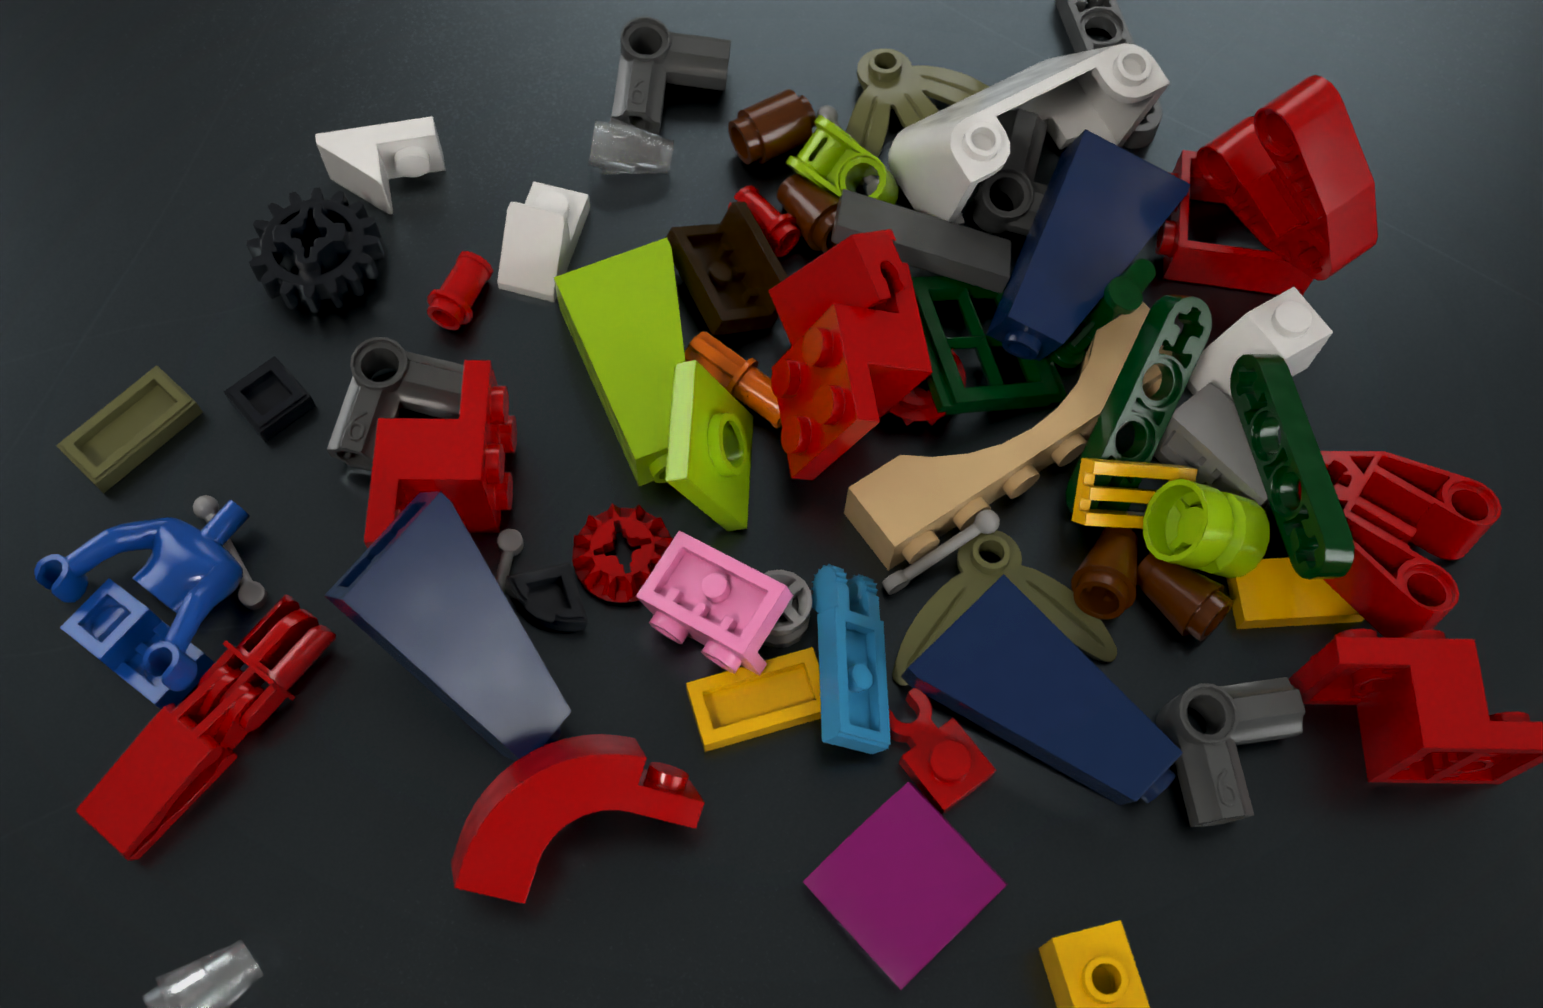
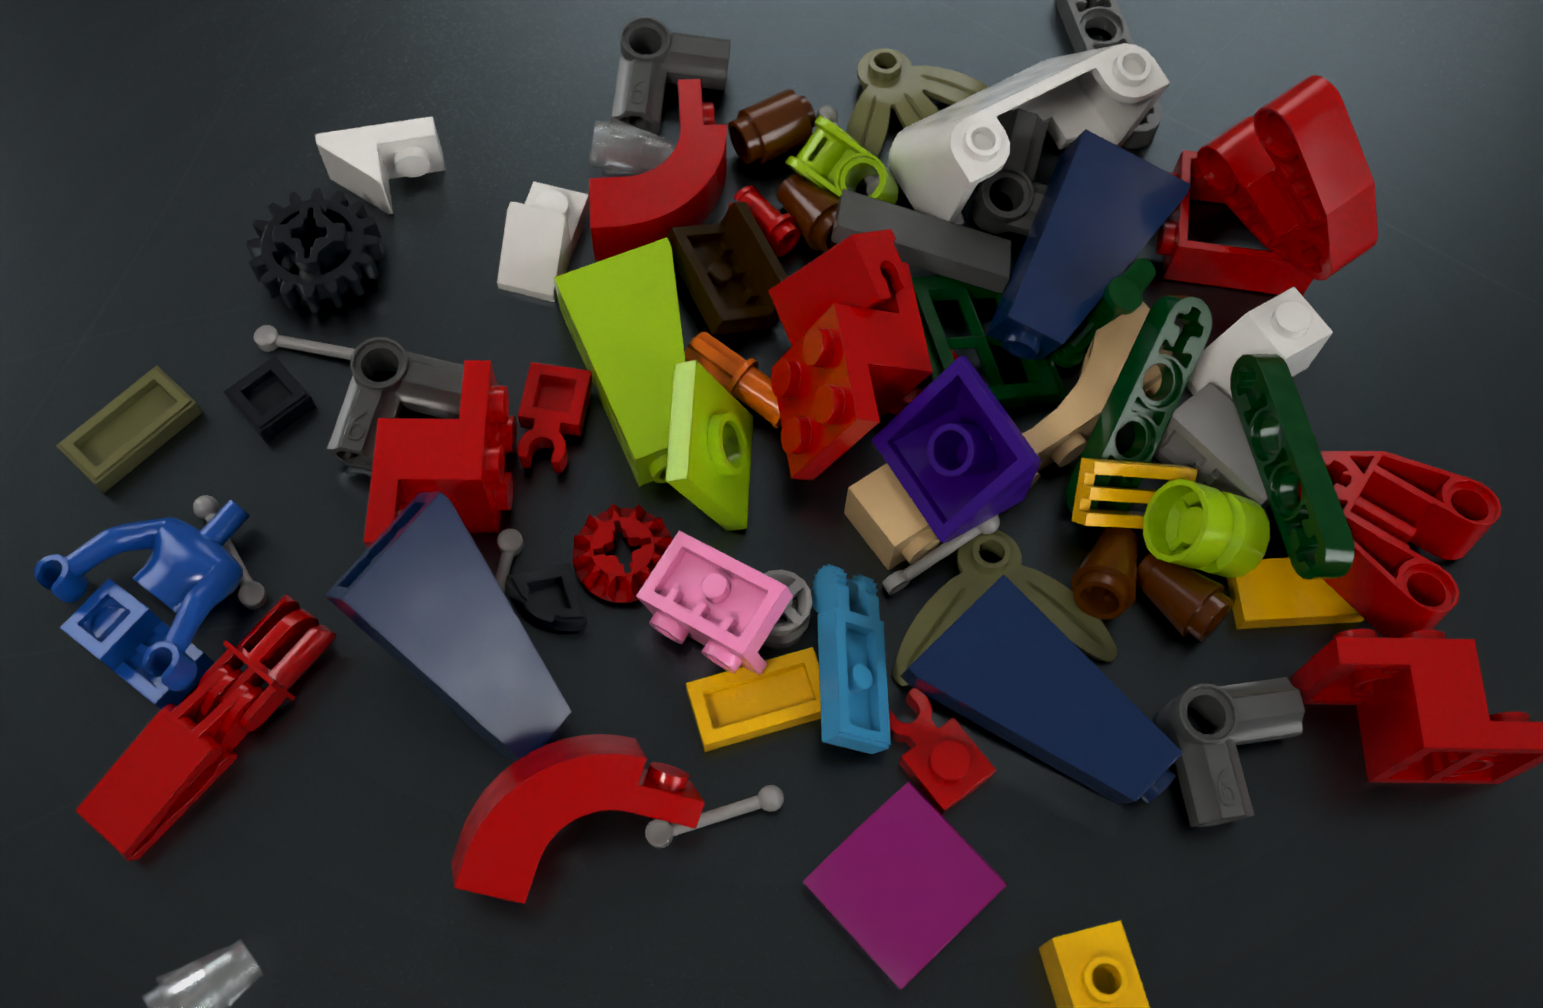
(268, 339): none -> light grey hinge
(453, 301): red pin -> none
(551, 406): none -> red plate
(675, 194): none -> red arch
(769, 798): none -> light grey hinge
(958, 452): none -> dark purple slope

